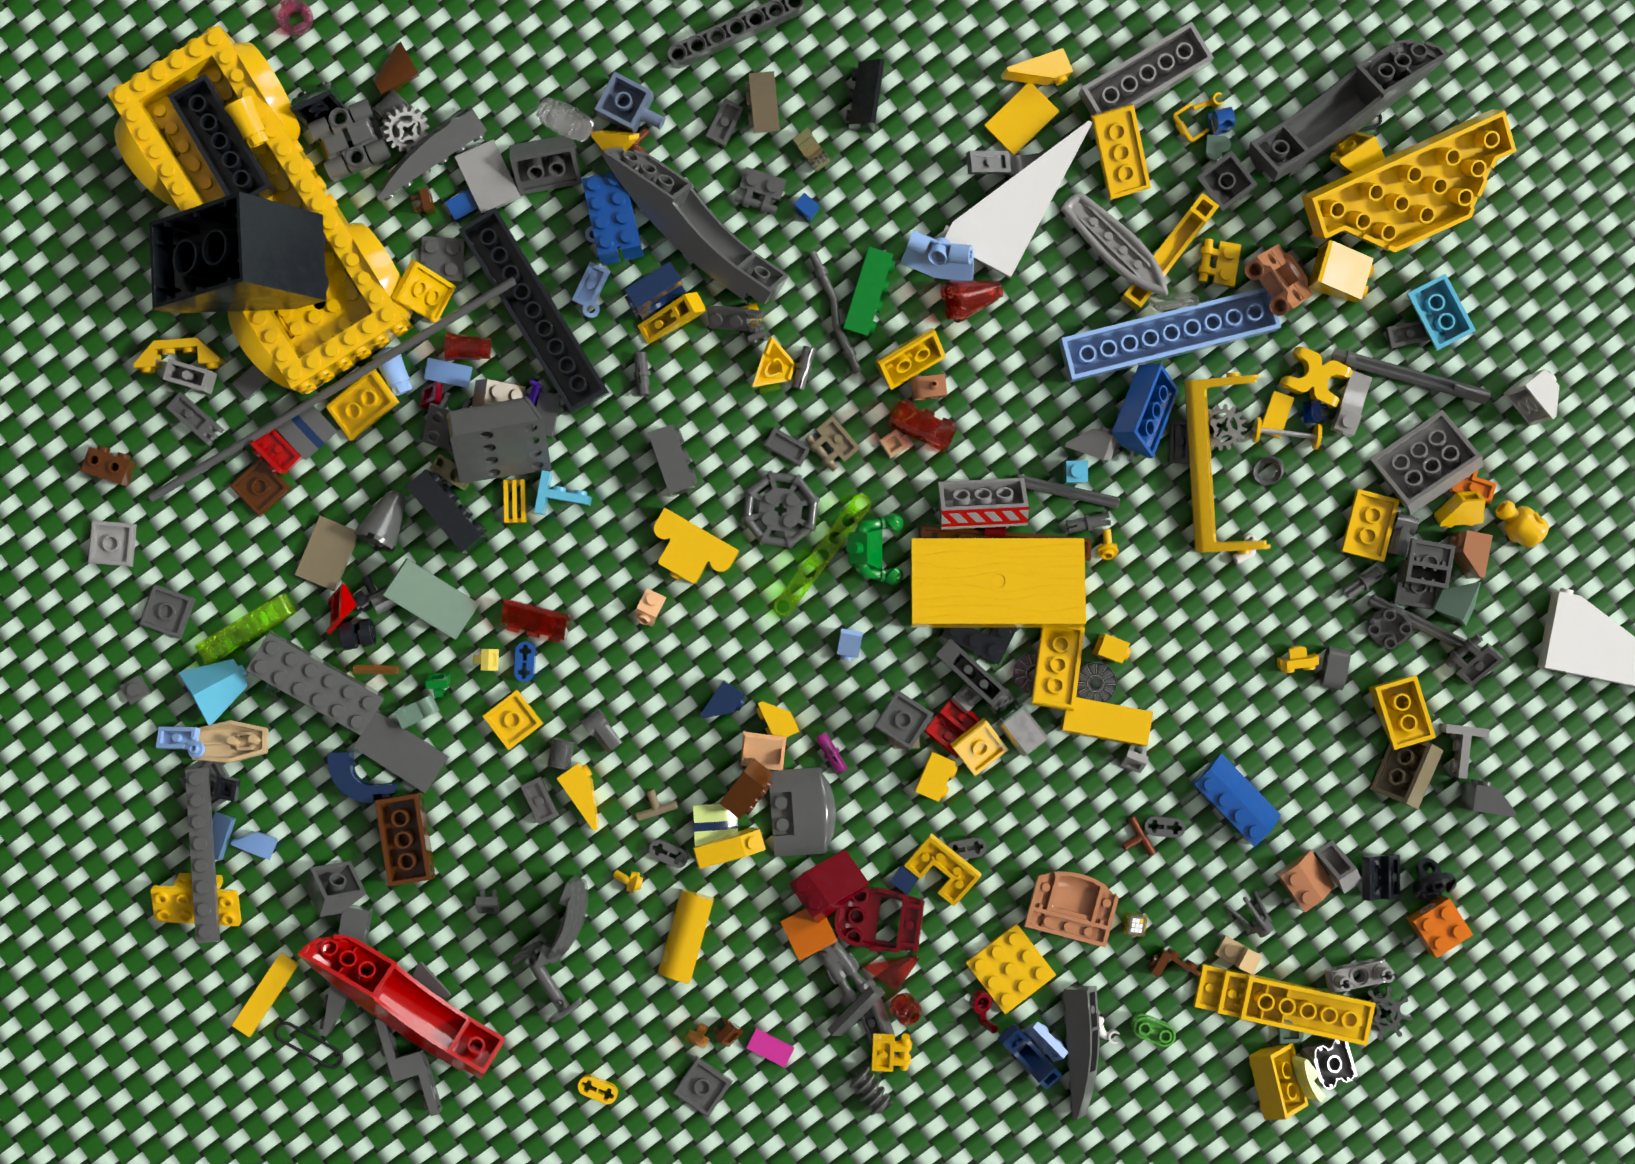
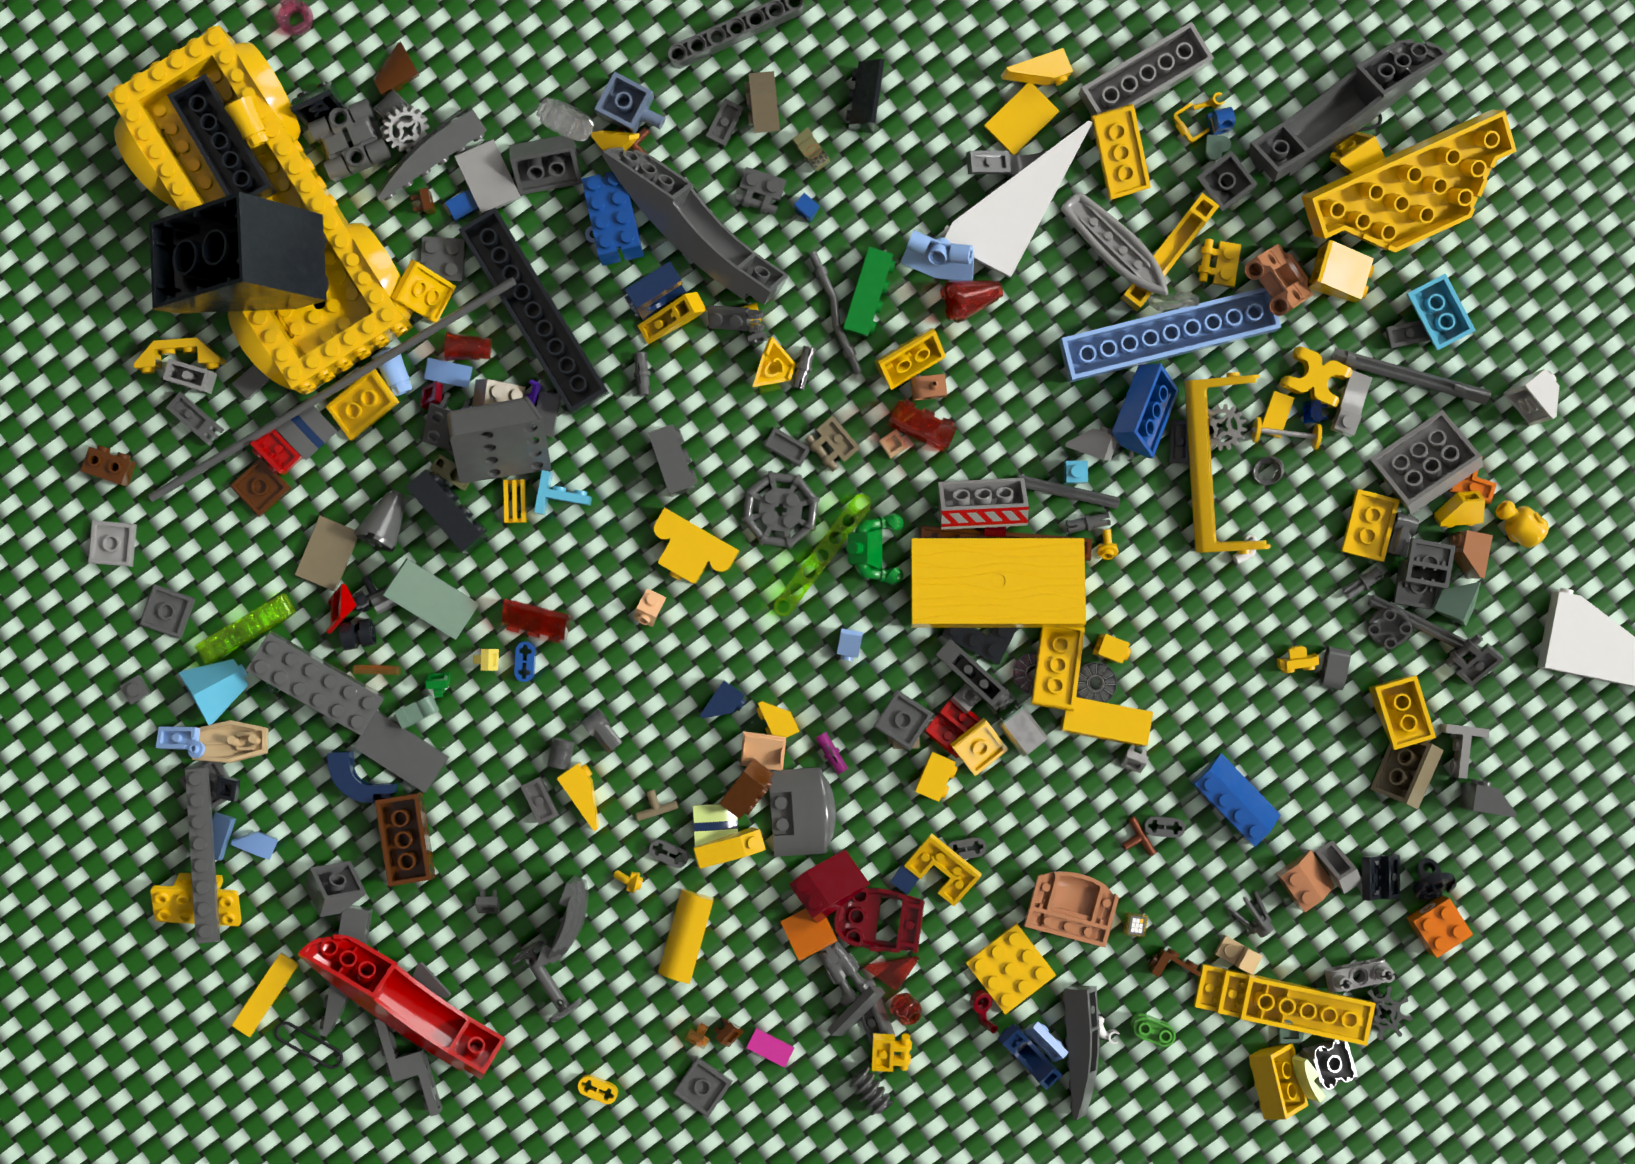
(513, 719): yellow plate -> none
(590, 288): light blue hinge -> none

